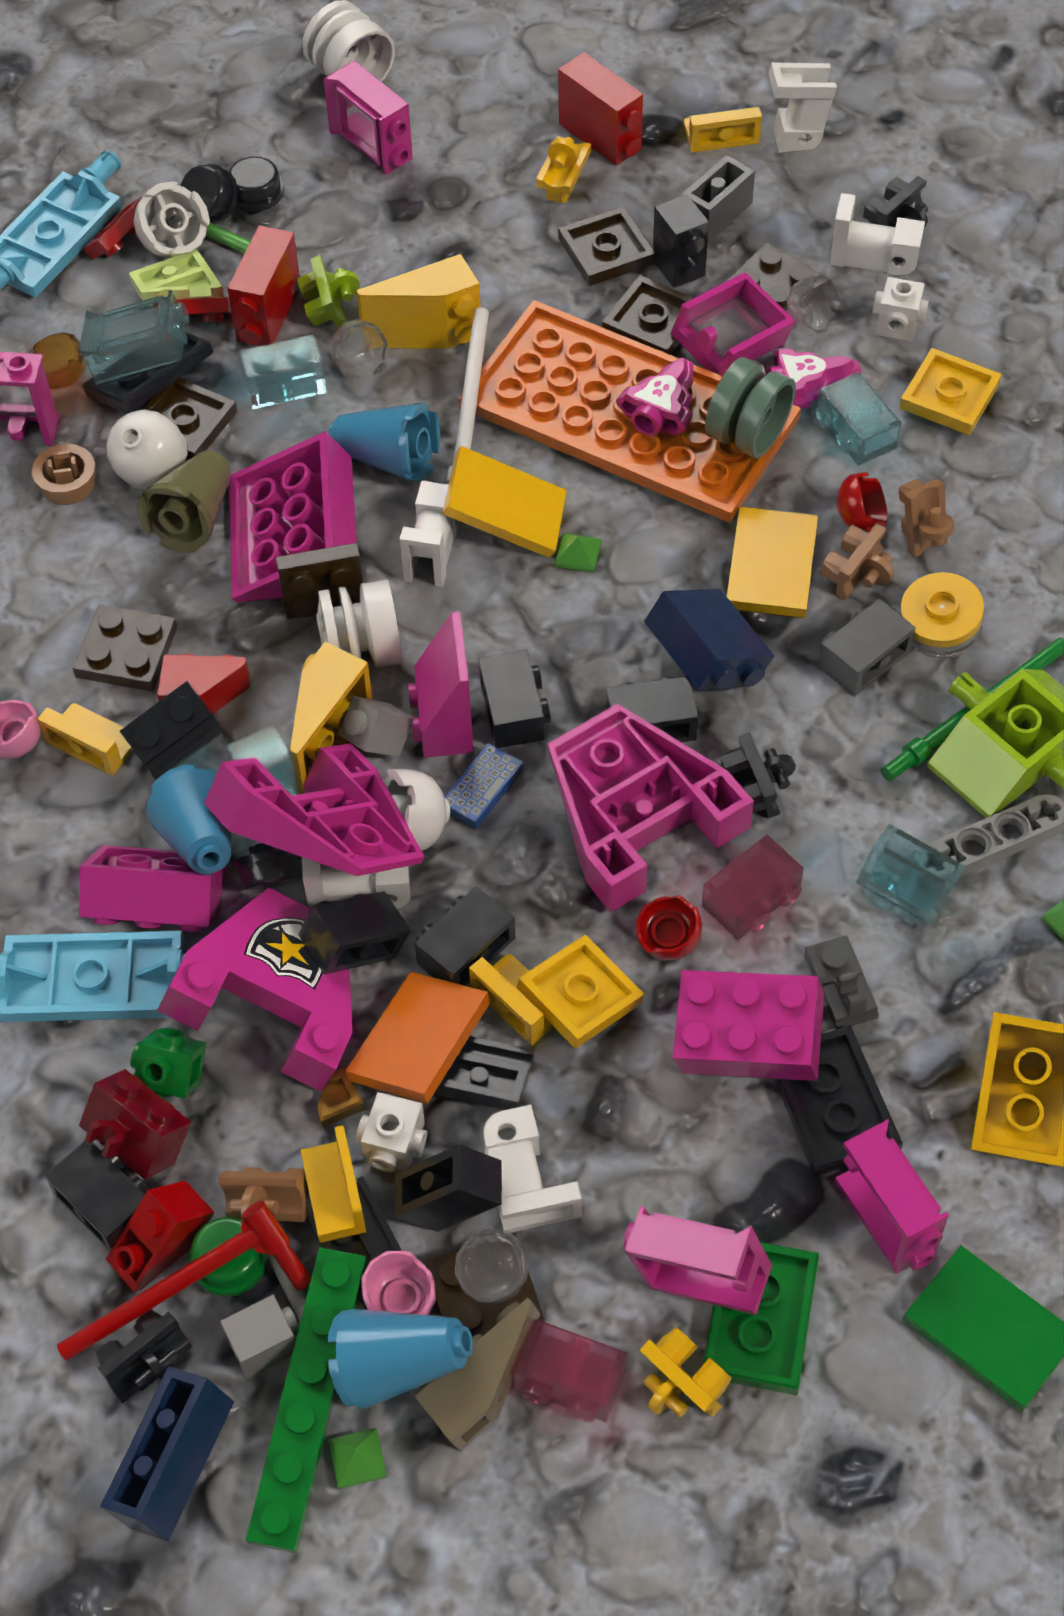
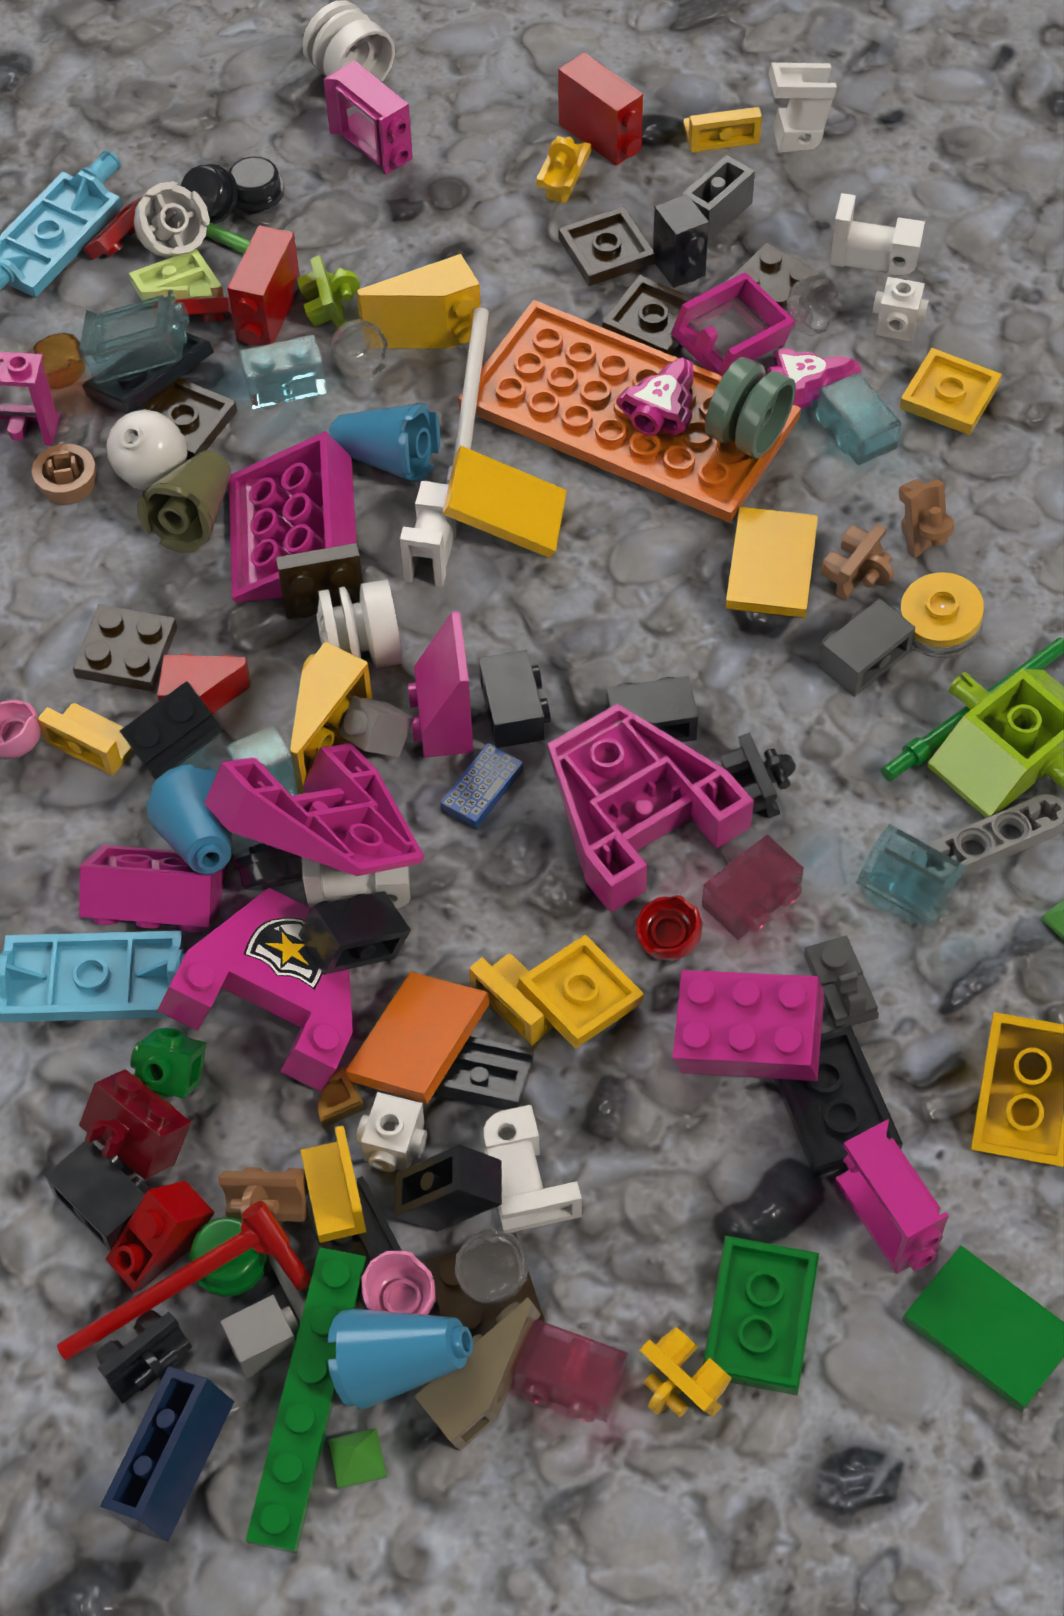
(420, 804): white cylinder -> none
(469, 930): black brick -> none
(578, 552): bright green slope -> none
(698, 1260): dark pink window -> none
(708, 639): dark blue brick -> none
(862, 502): red hair -> none
(903, 202): black hips -> none

